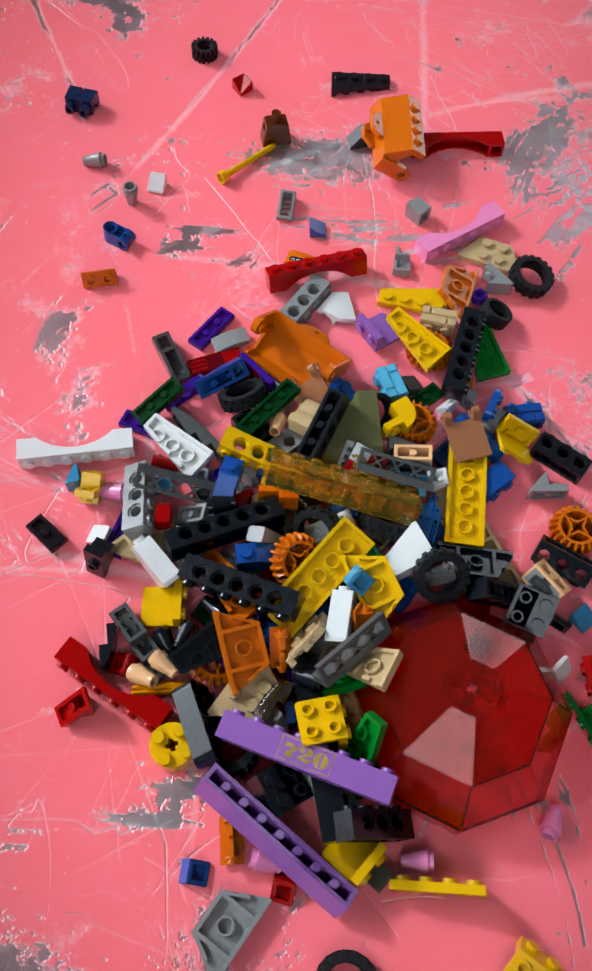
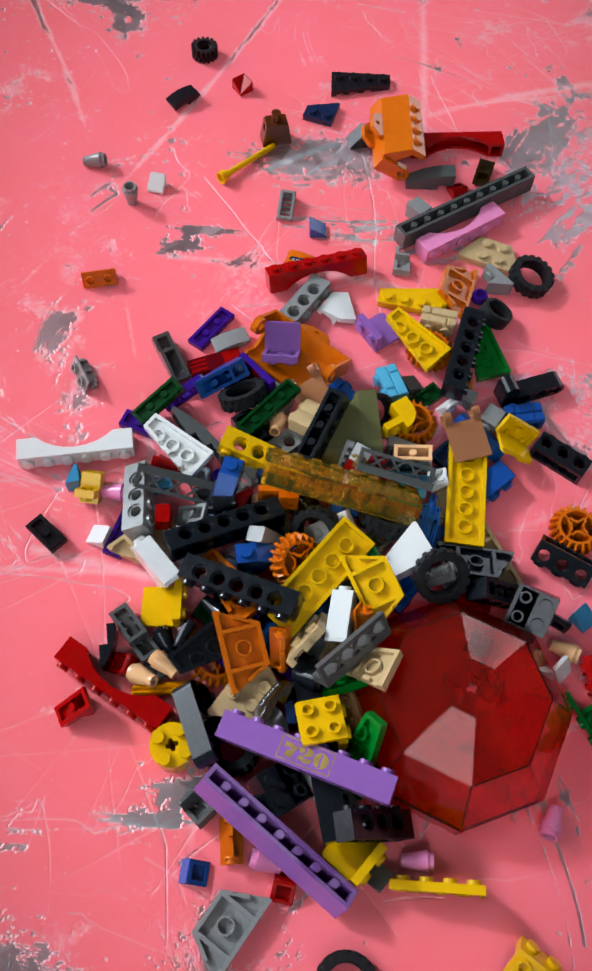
(80, 368): none -> light grey hinge
(81, 101): dark blue hips -> none
(99, 556): black brick -> none
(118, 235): blue piece -> none
(181, 96): none -> black slope
(196, 808): none -> dark grey bracket
(282, 342): none -> medium lavender bracket
(321, 113): none -> dark blue wing
(358, 580): dark azure slope -> none
(431, 177): none -> dark grey slope
(457, 190): none -> red slope
(463, 207): none -> dark grey brick
(483, 172): none -> dark brown slope
(490, 411): blue plate -> none
(528, 389): none -> black beam
(544, 490): light grey slope -> none
(546, 578): brick -> none
(562, 648): none -> light nougat cone

